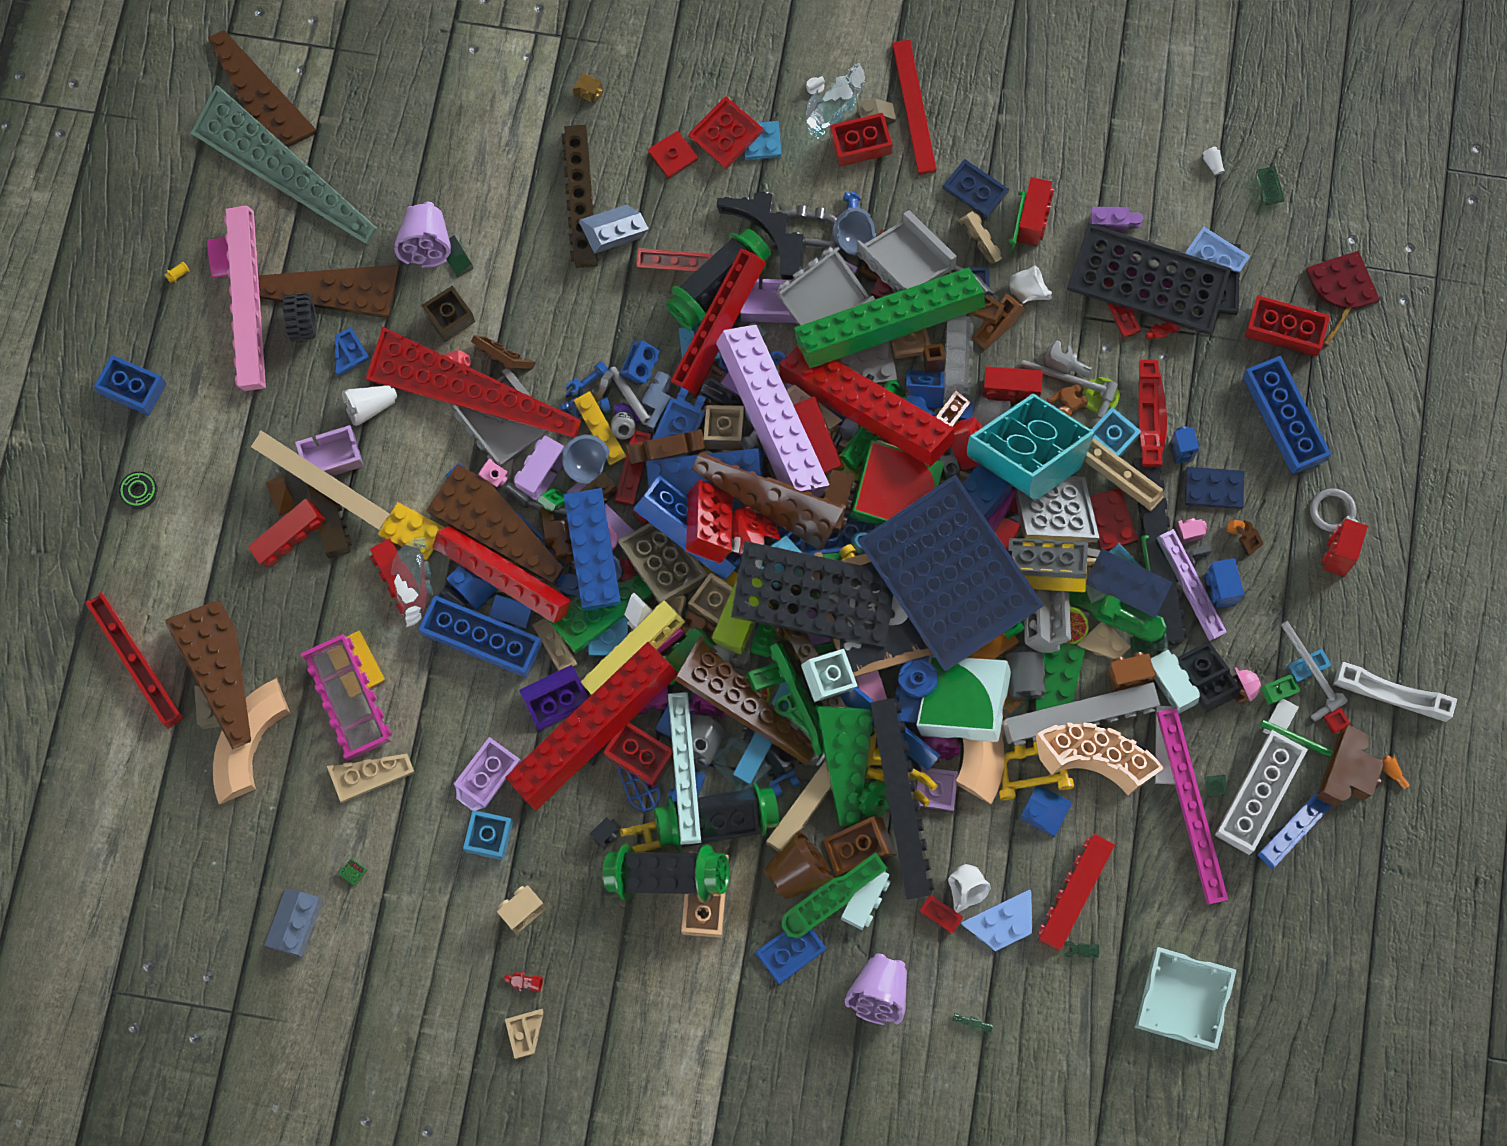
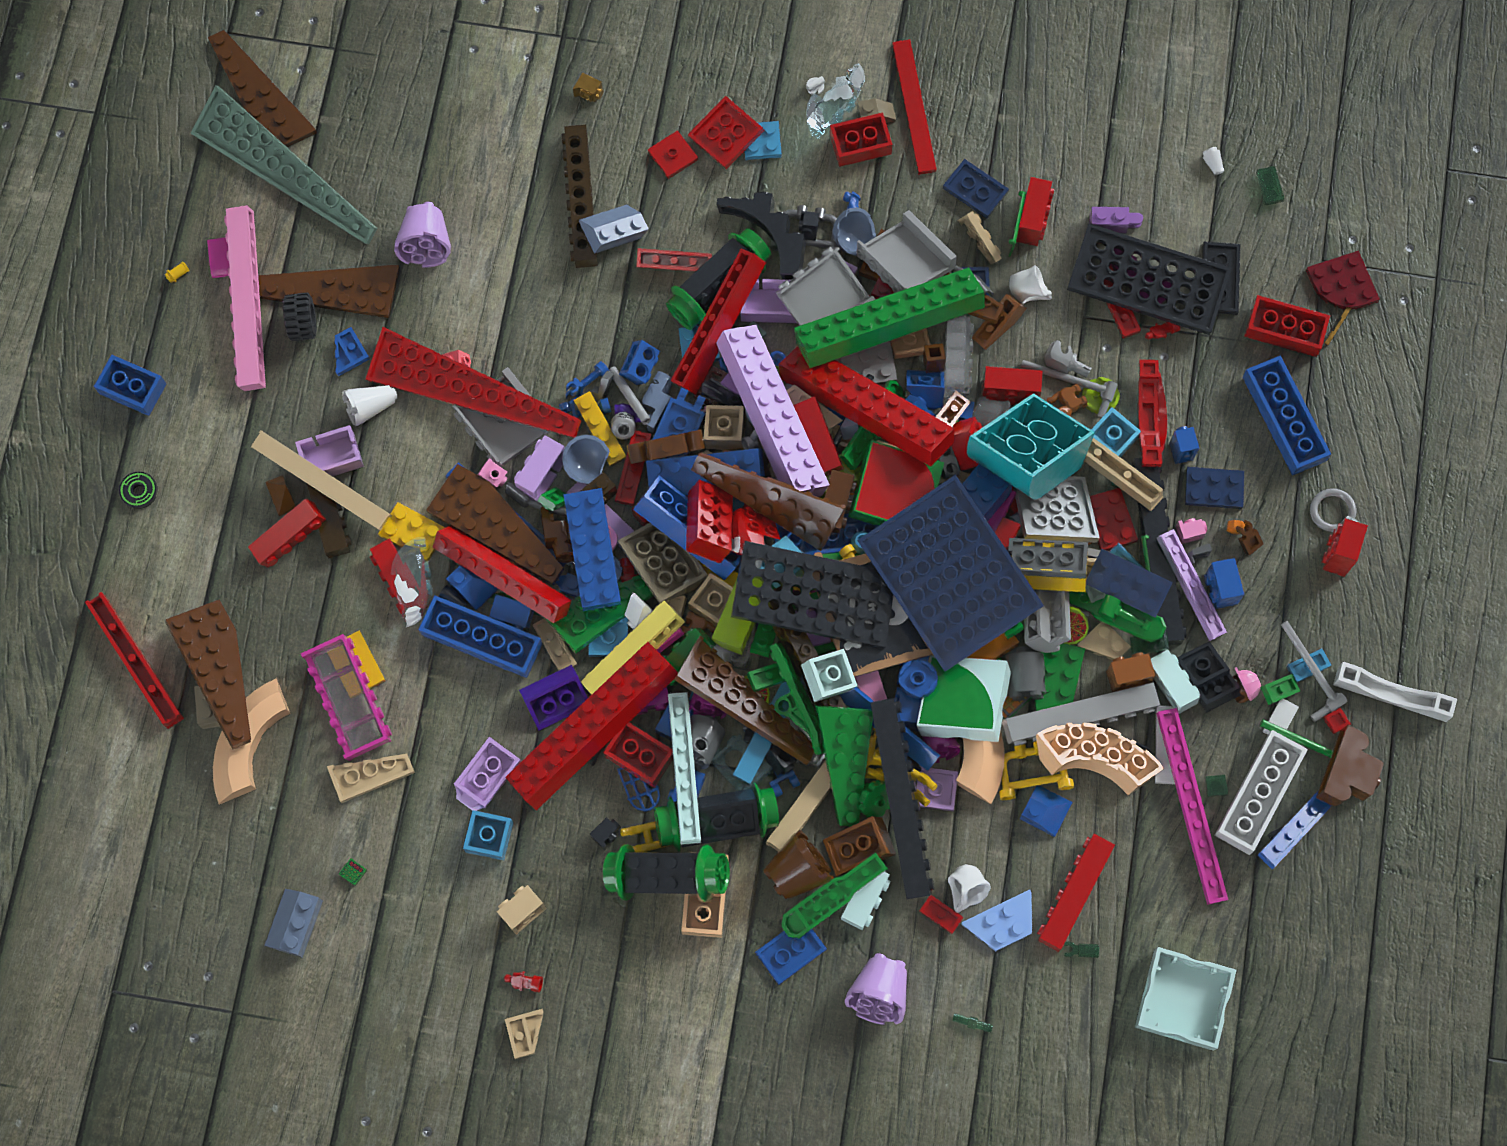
(448, 313): dark brown brick -> none
(458, 259): dark green slope -> none
(510, 359): reddish brown wing -> none
(809, 224): none -> black brick
(1217, 250): light blue wing -> none
(1393, 770): orange cone -> none

